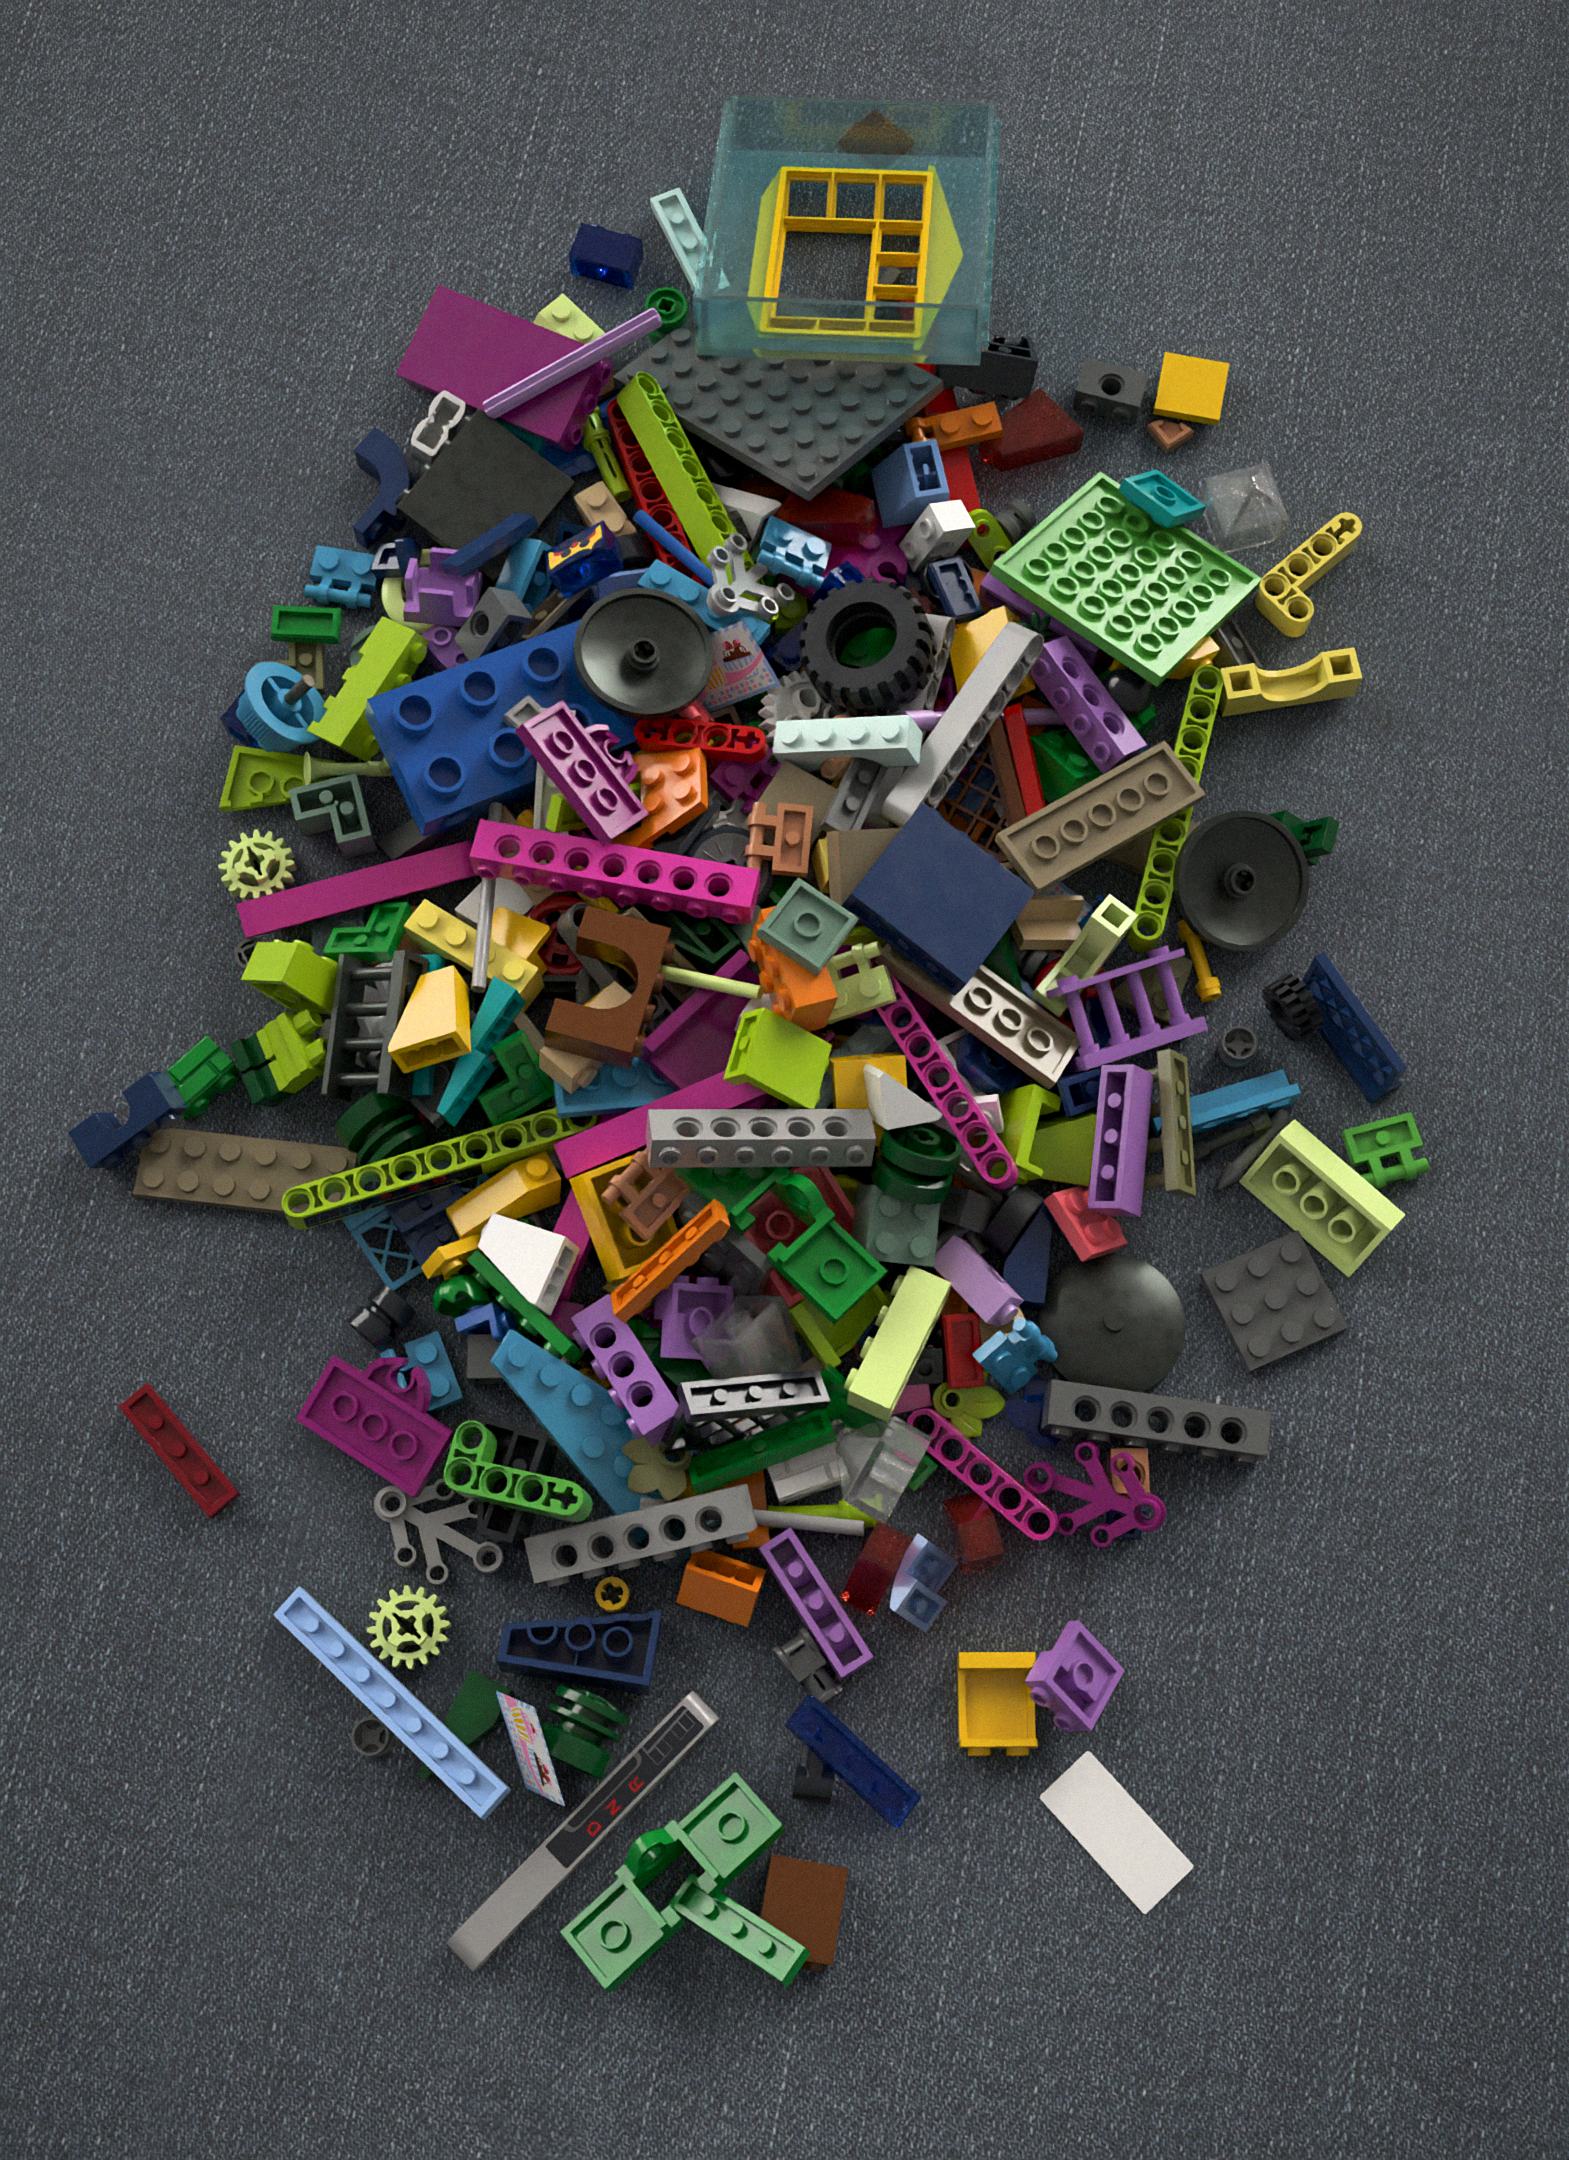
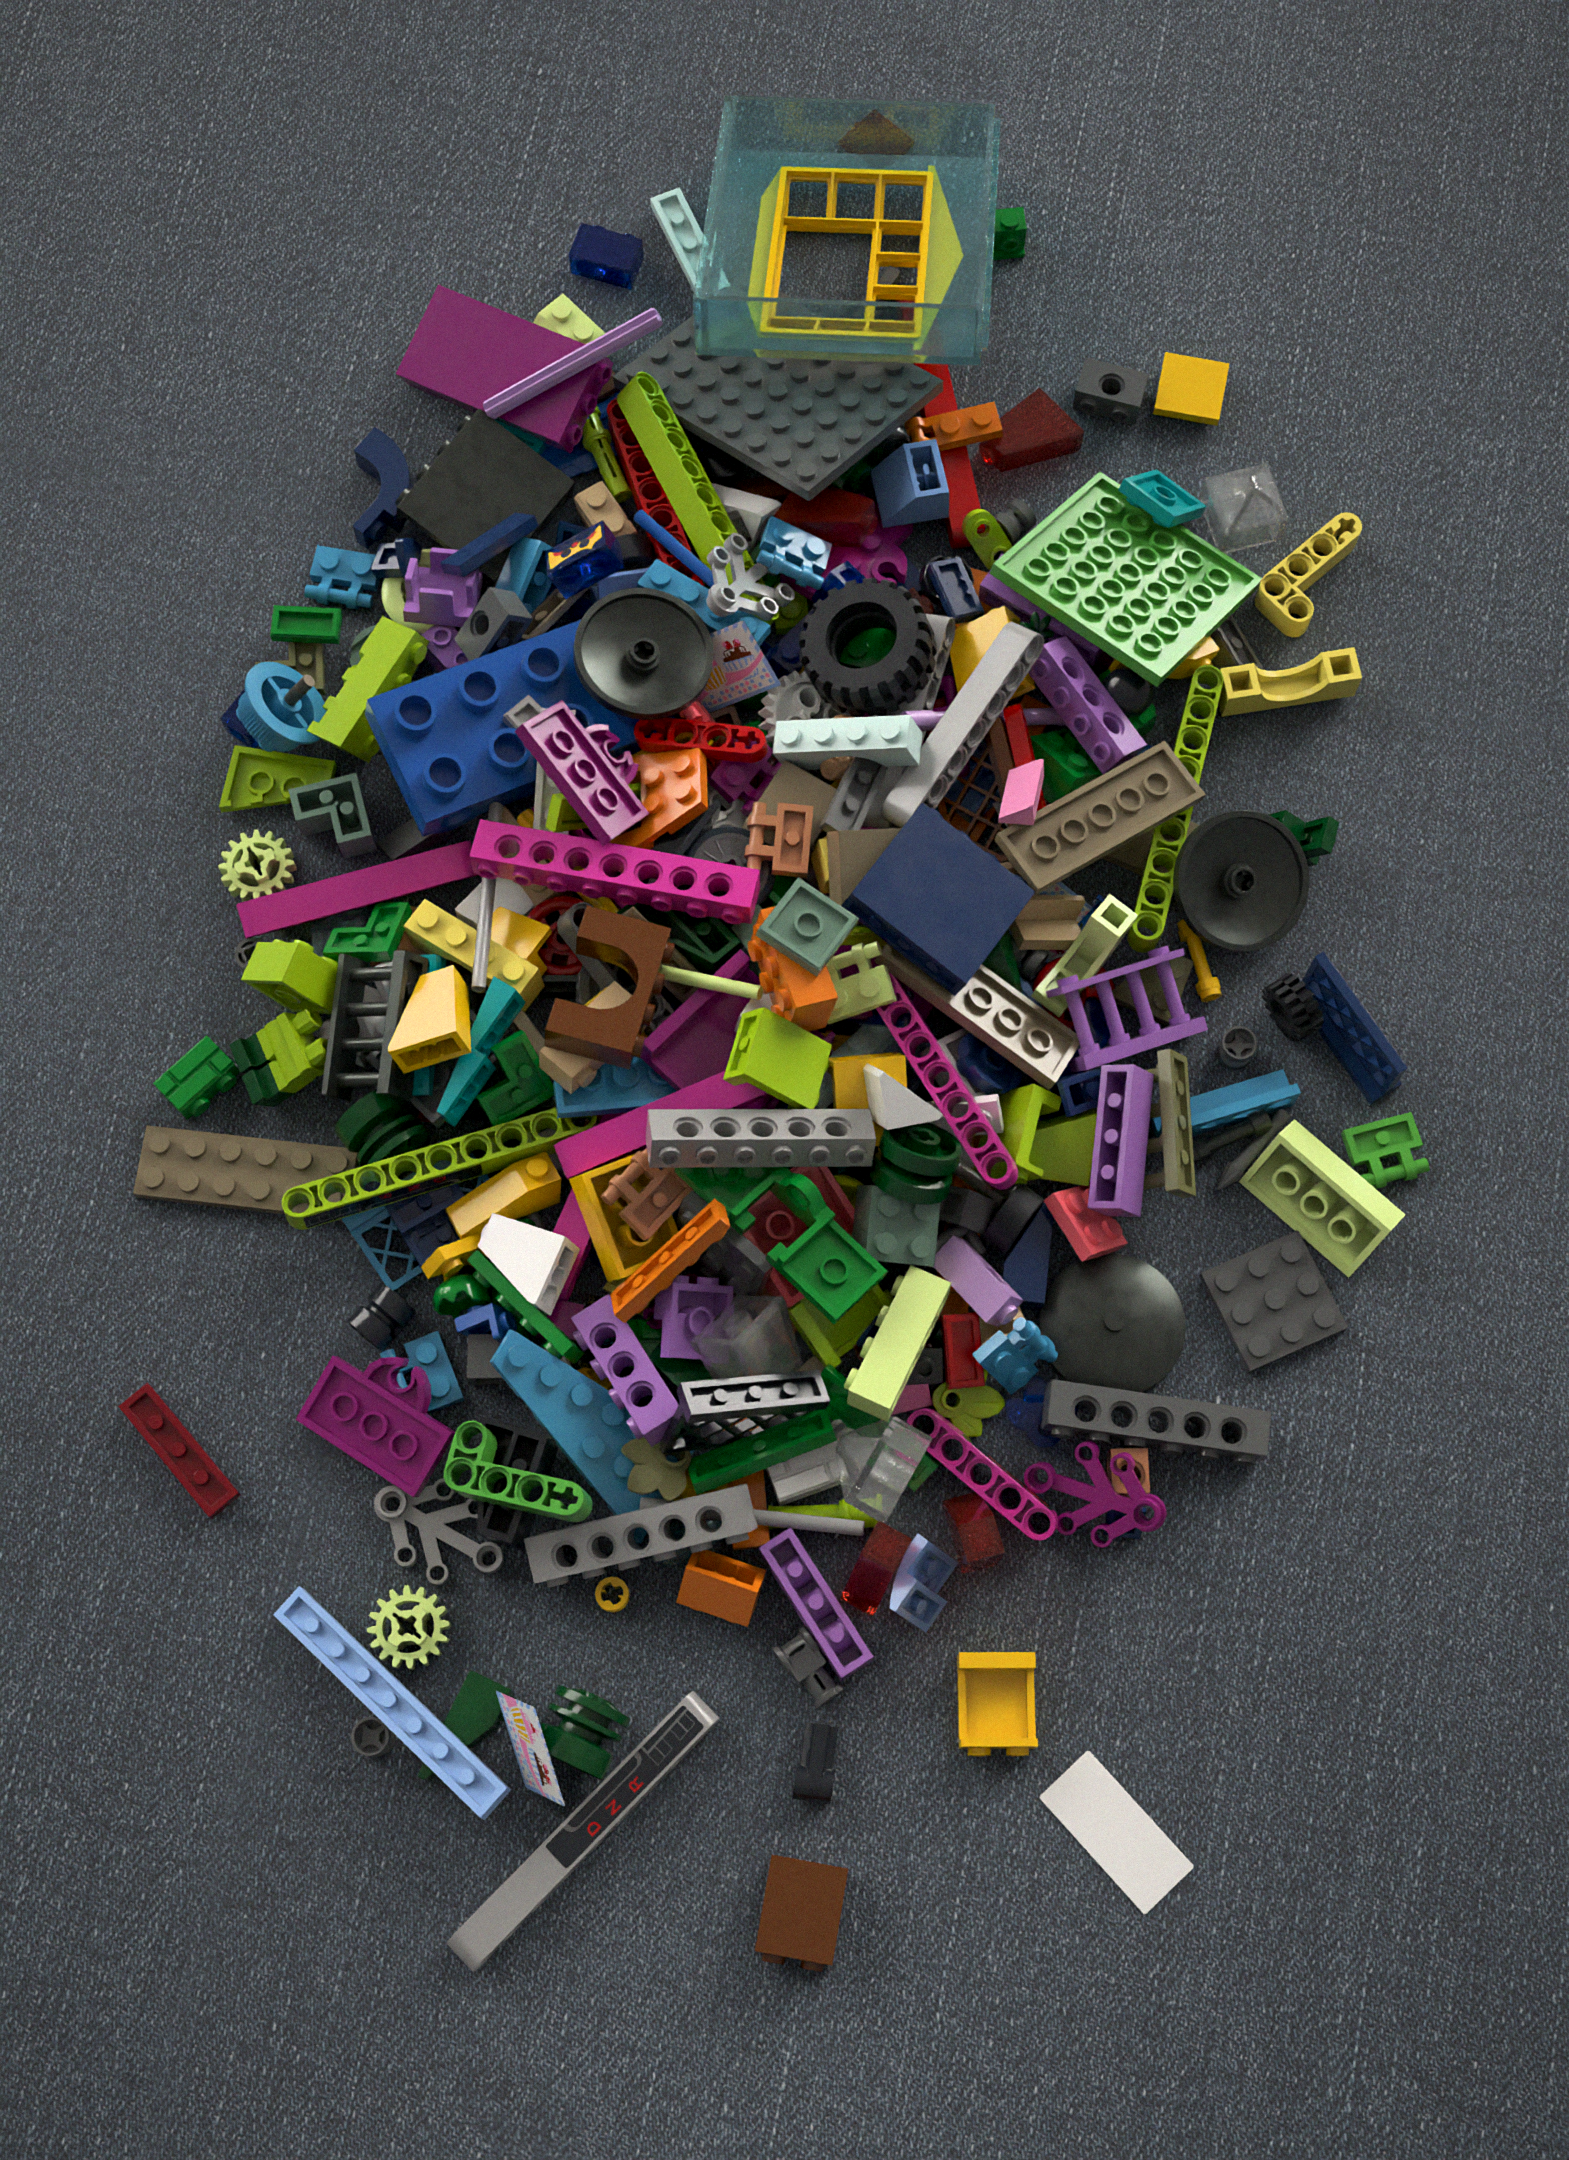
(153, 1107): dark blue arch -> none
(315, 769): yellowish green piece -> none
(441, 424): white brick -> none
(588, 1651): dark blue wedge -> none
(623, 1925): plate -> none
(671, 308): green wheel -> none
(740, 1931): plate -> none
(852, 1761): clear blue plate -> none
(937, 532): white brick -> none
(1003, 370): black wedge -> none
(1009, 233): none -> green brick
(1022, 794): none -> bright pink slope
(1074, 1679): medium lavender plate -> none
(1169, 434): nougat tile -> none

